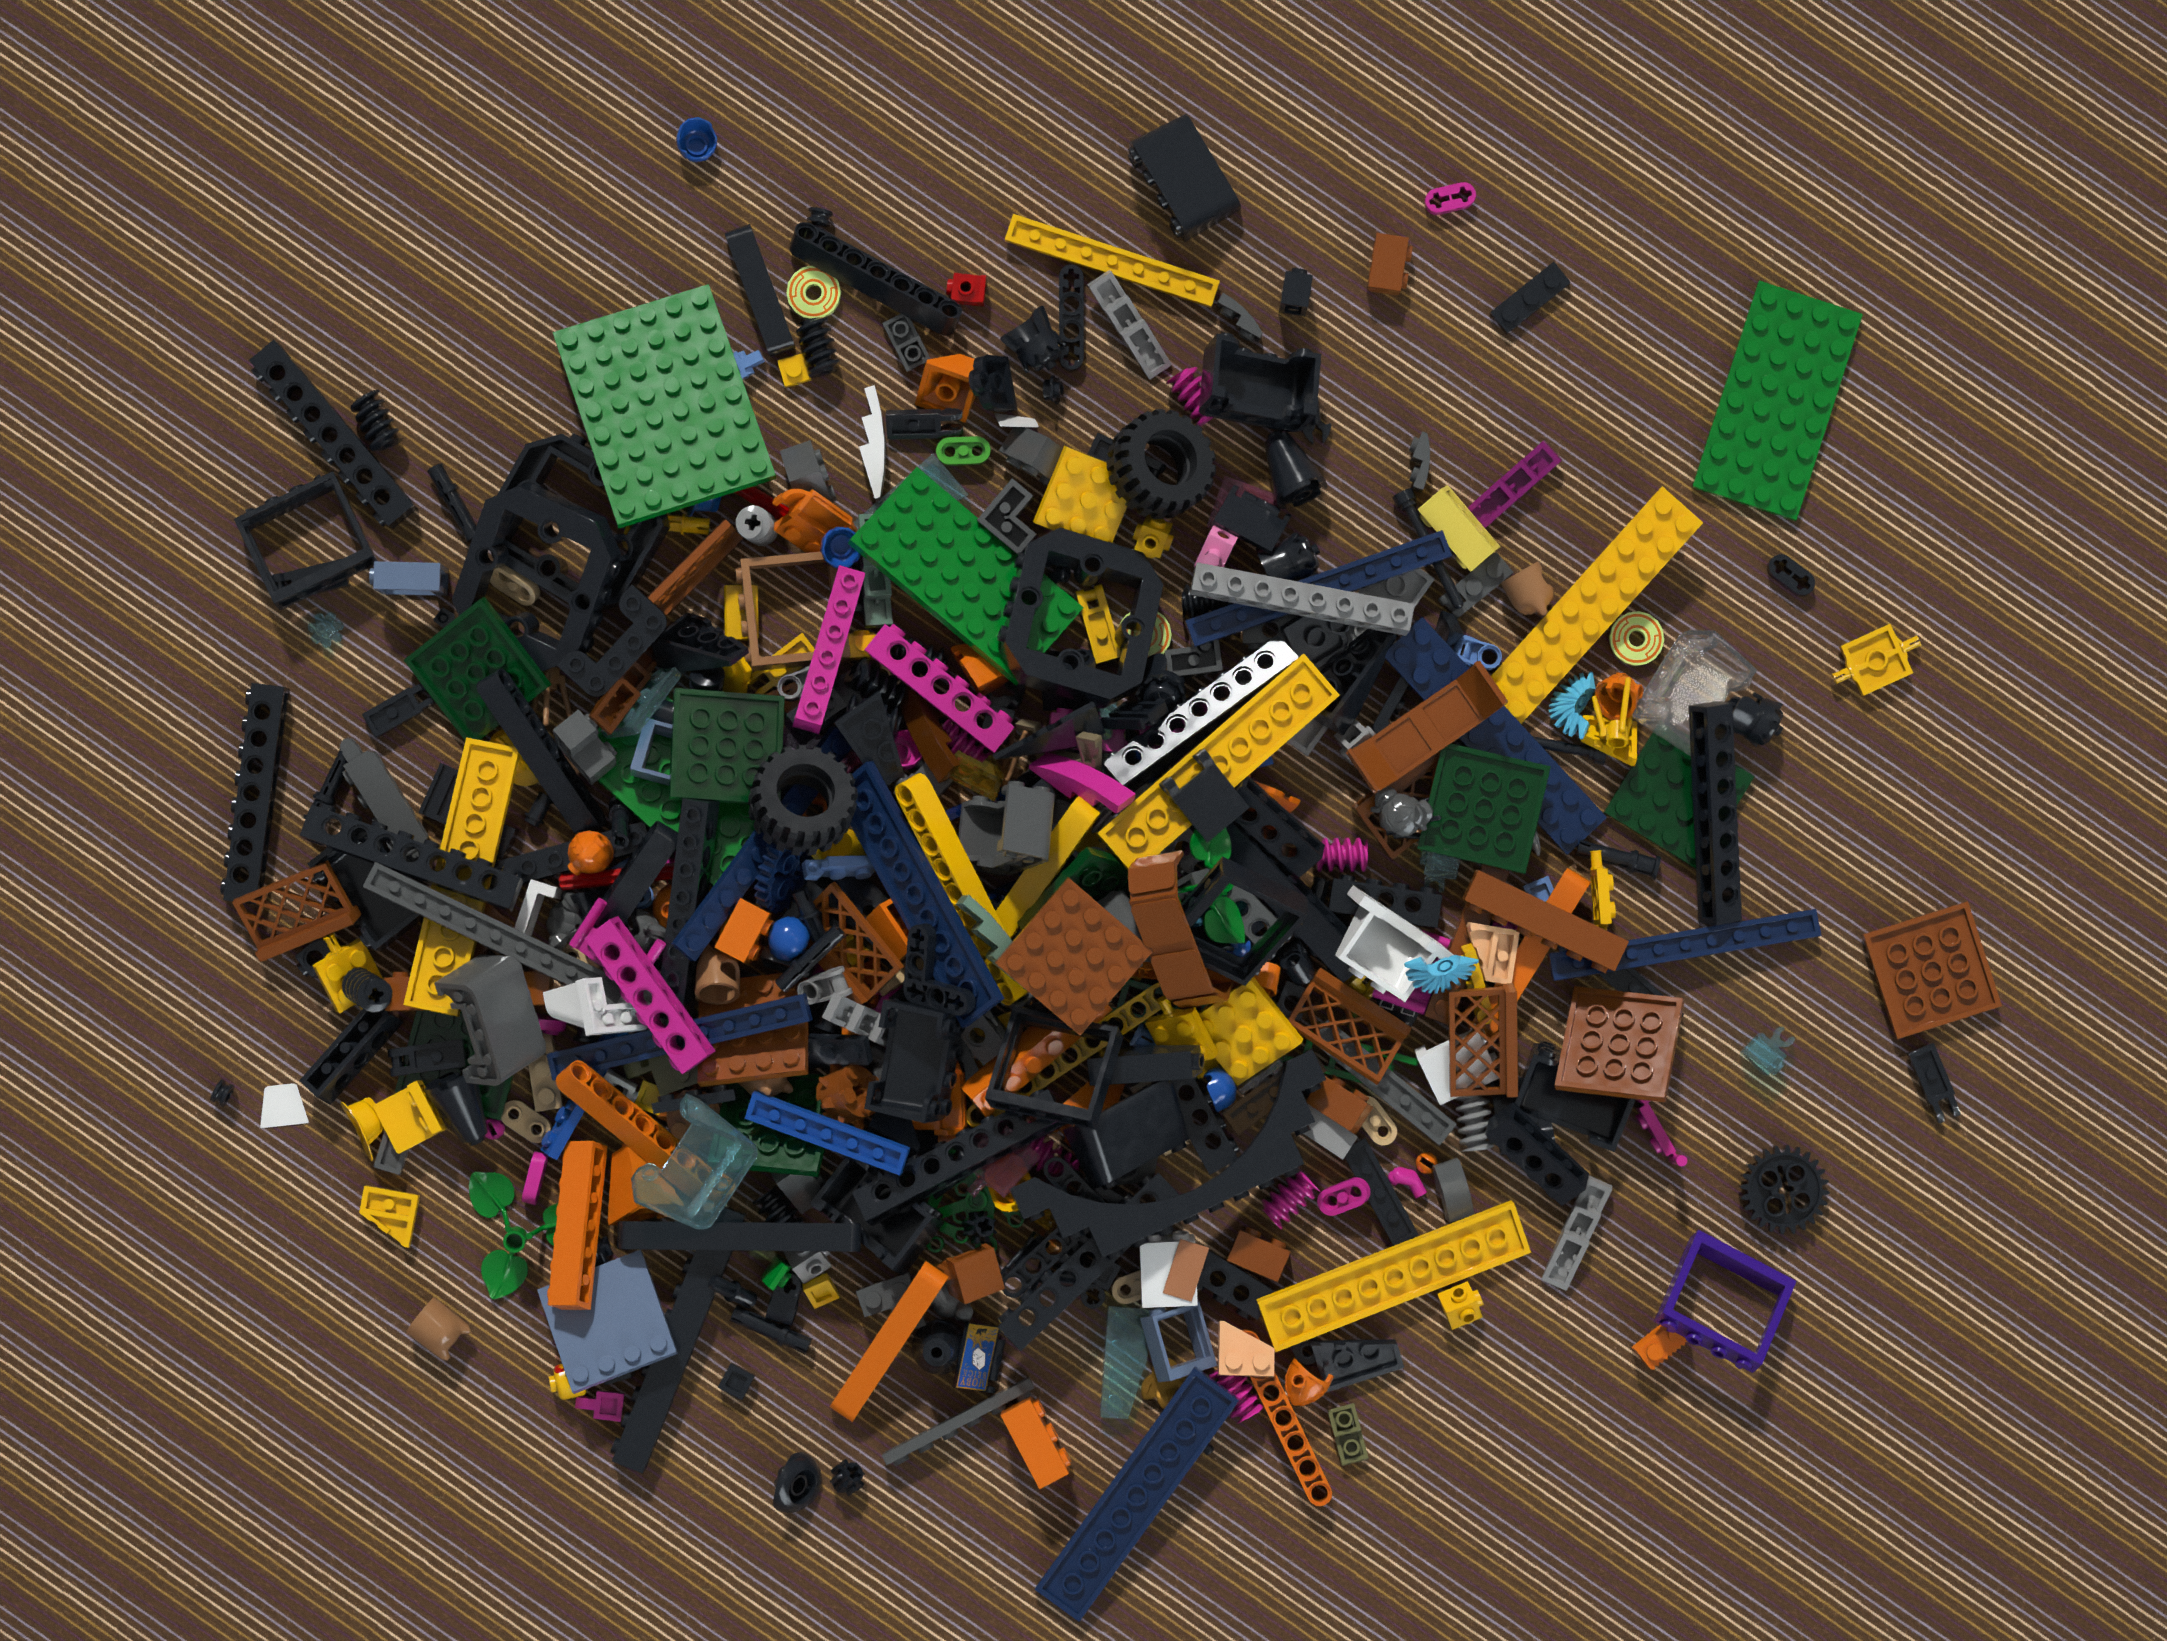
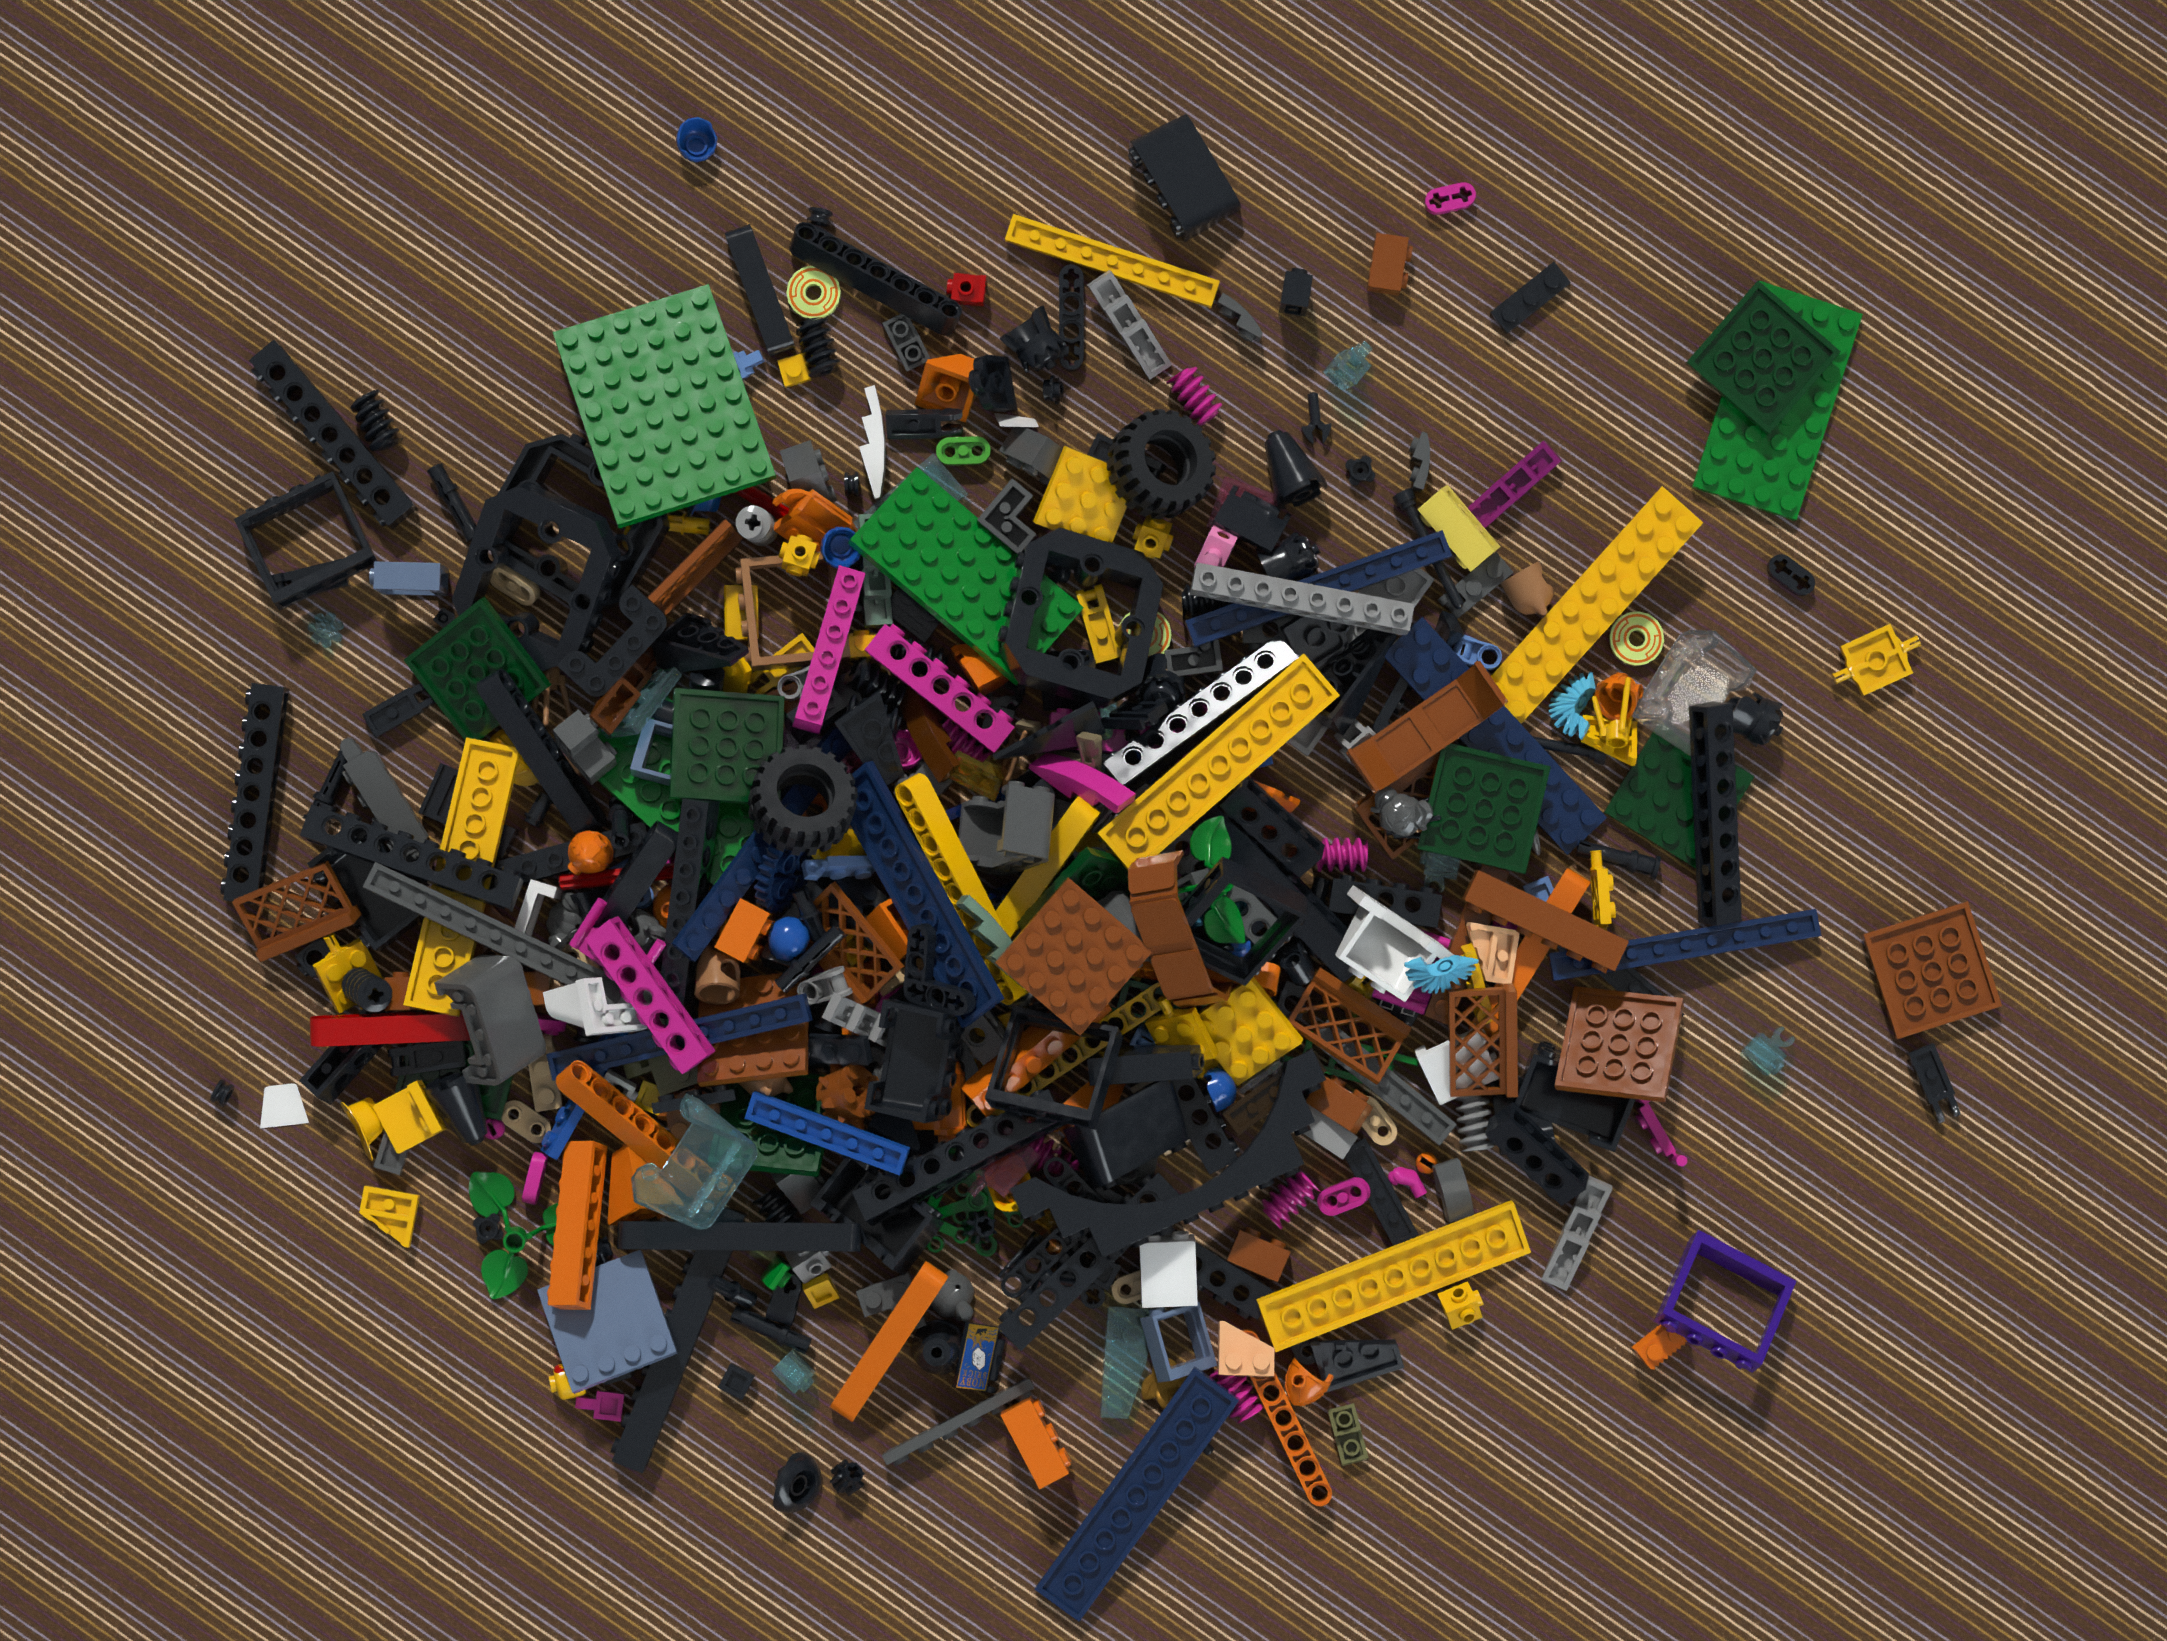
(386, 1028): none -> red beam
(437, 1328): medium nougat piece -> none
(484, 1235): none -> black plate
(794, 1372): none -> clear light blue brick
(796, 564): none -> yellow brick
(851, 484): none -> black bush
(913, 615): none -> black plate
(972, 1274): dark orange plate -> none
(1185, 1270): nougat sticker -> none
(1207, 798): black flag -> none
(1259, 386): black windscreen -> none
(1349, 366): none -> clear light blue brick
(1354, 465): none -> black plate
(1762, 357): none -> dark green plate
(1808, 1183): black gear -> none

